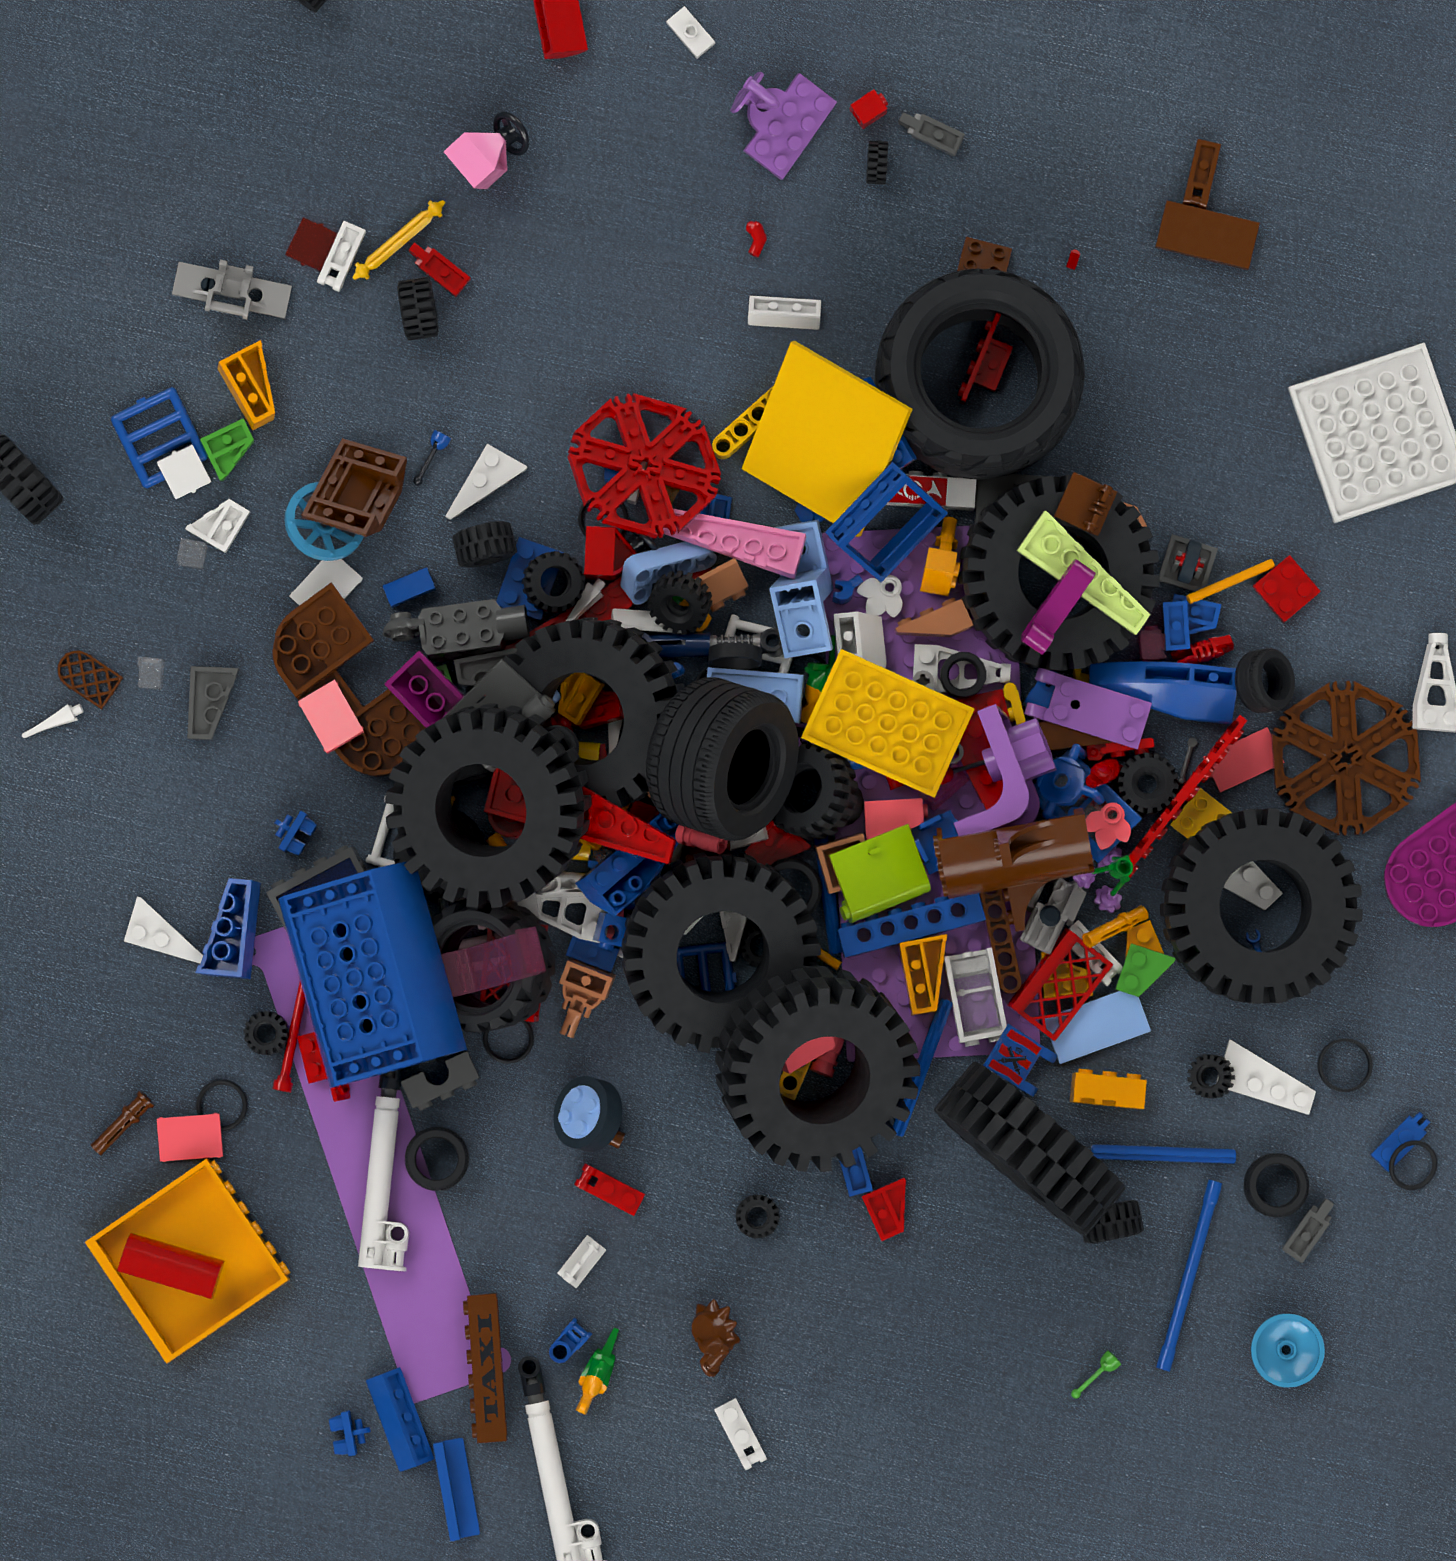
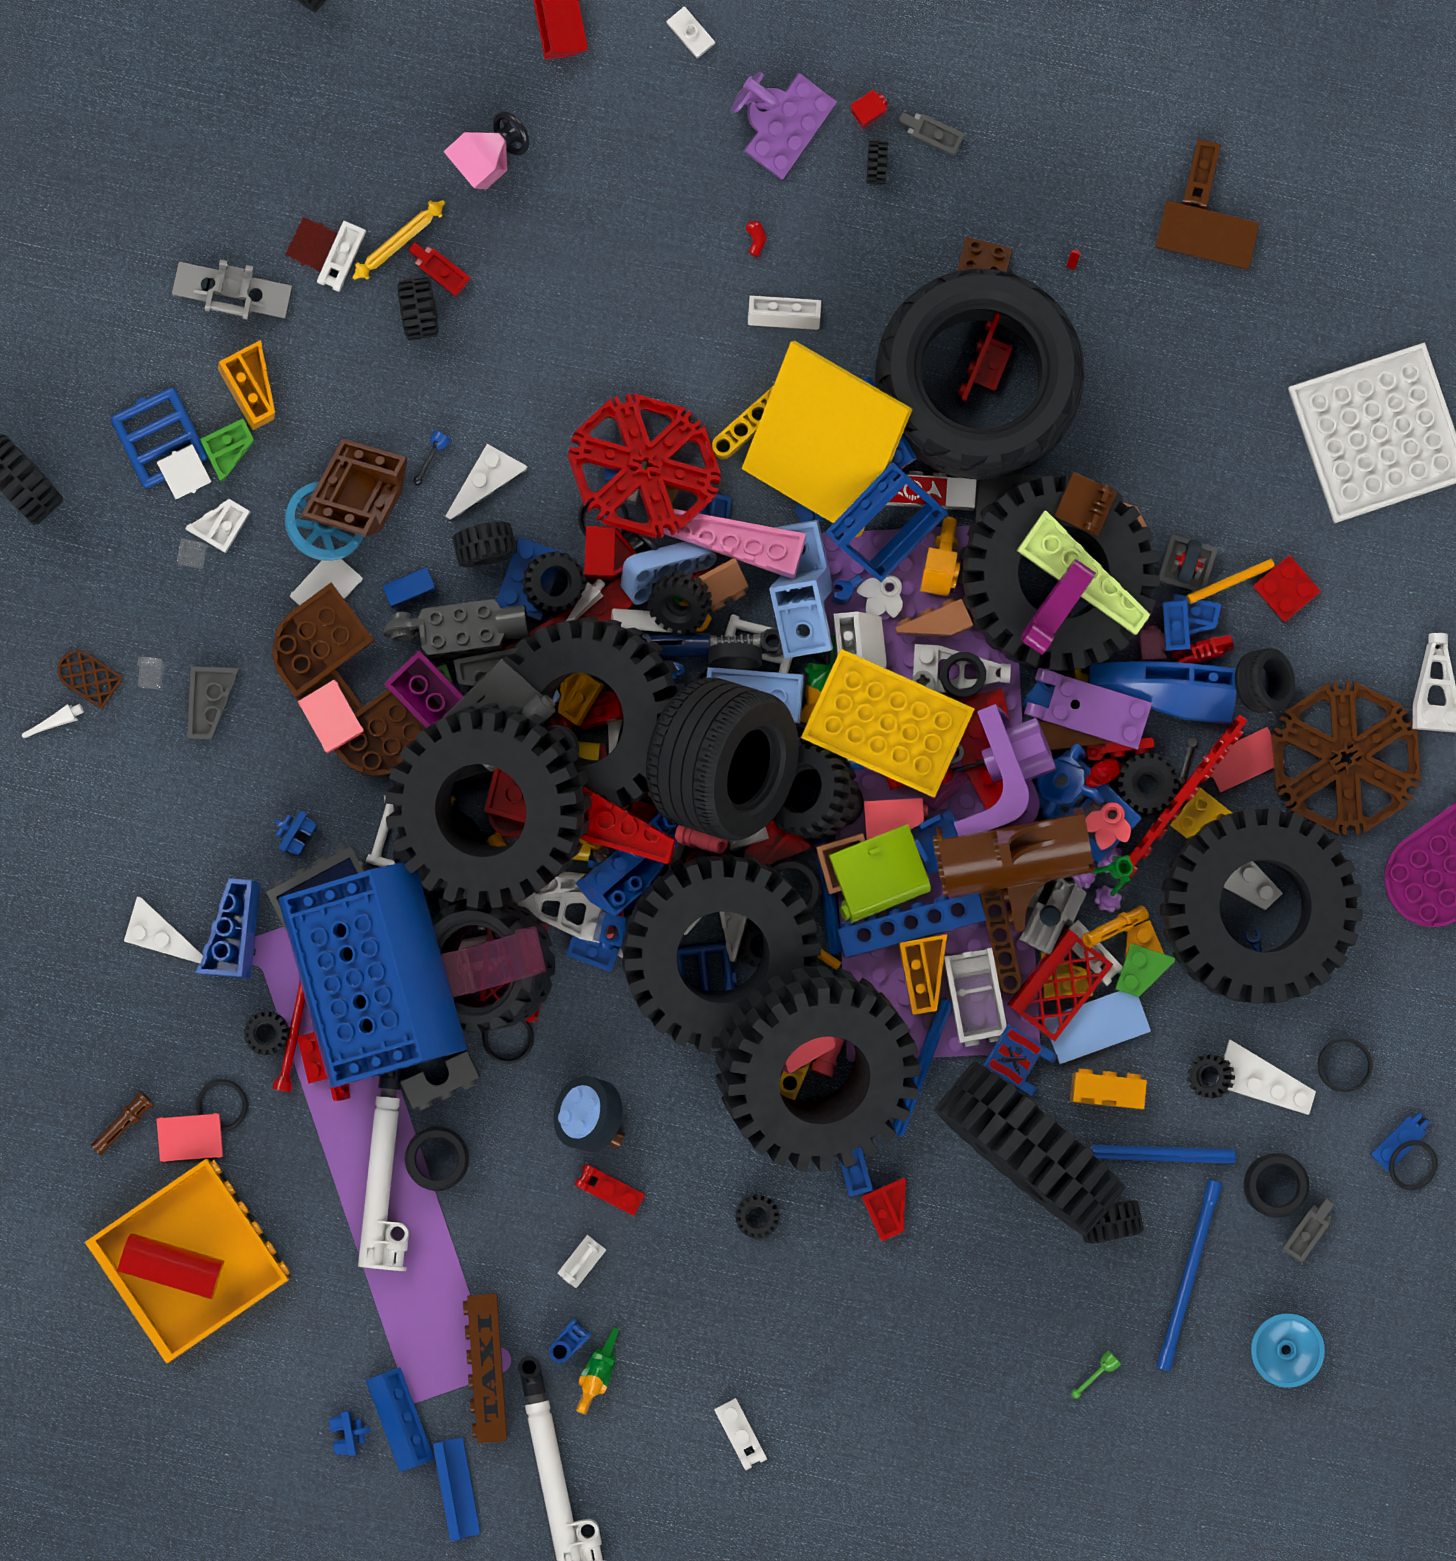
(584, 987): nougat brick -> none
(714, 1335): reddish brown head -> none
(1011, 695): yellow hinge -> none

